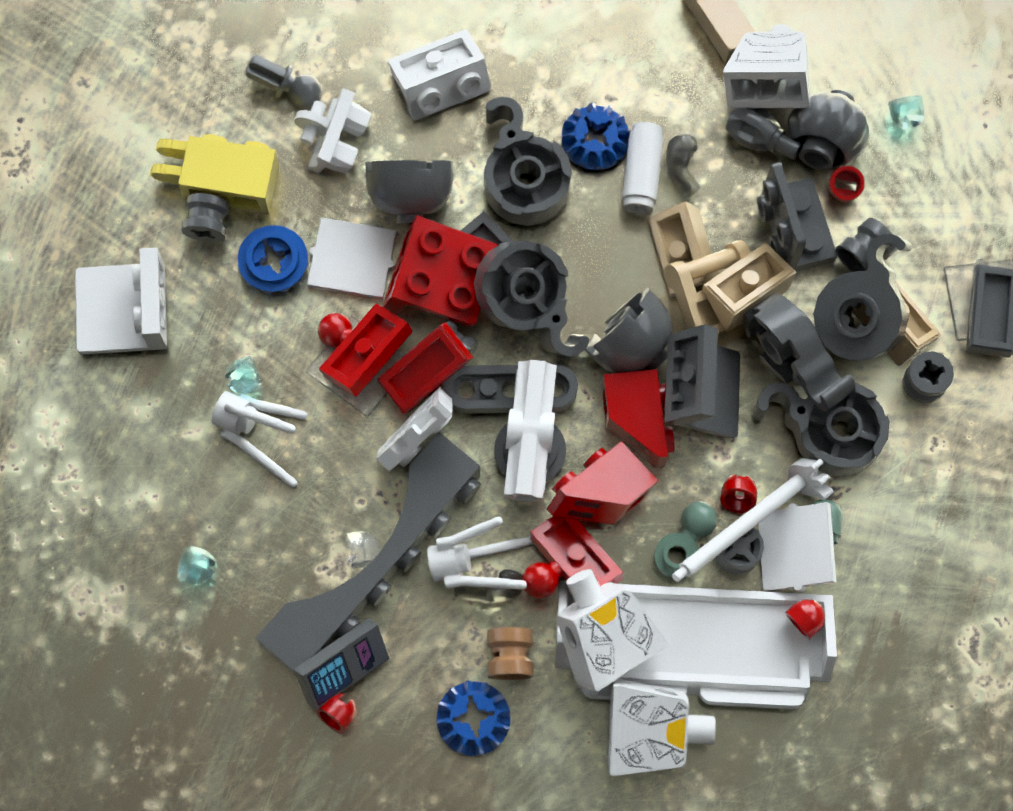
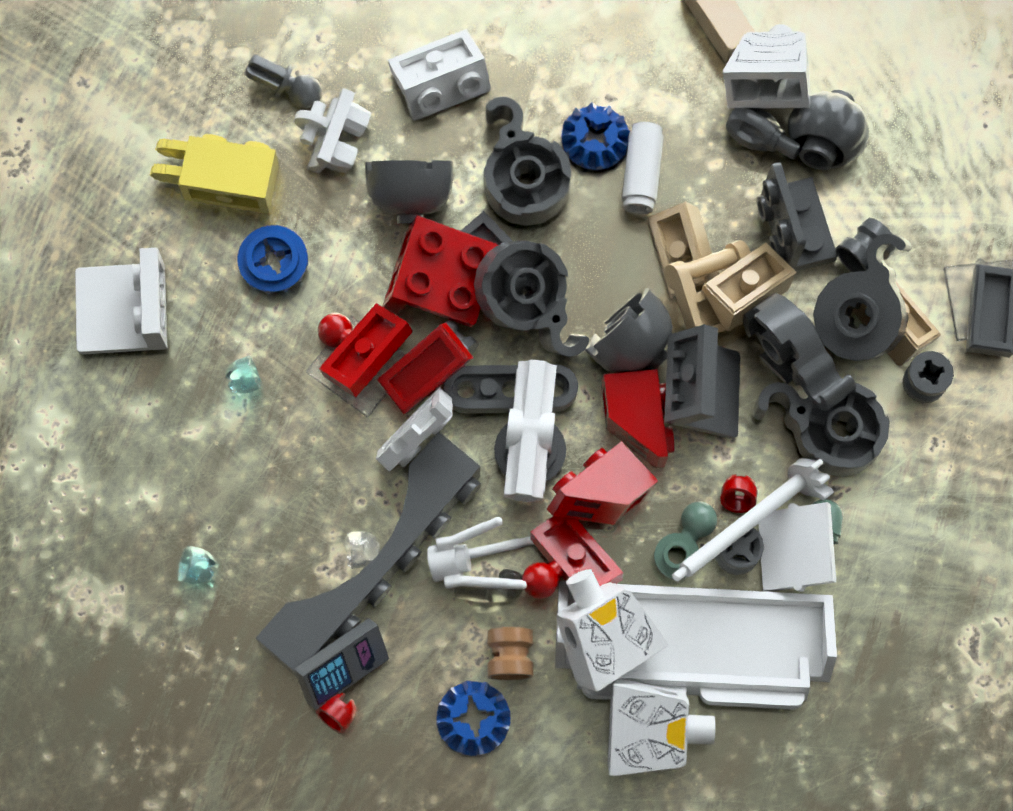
(205, 217): dark grey wheel -> none
(239, 415): white plant -> none
(351, 258): white piece -> none
(676, 162): clear smoke arm -> none
(807, 617): red hinge -> none
(847, 175): red hinge -> none
(907, 109): clear light blue hinge -> none

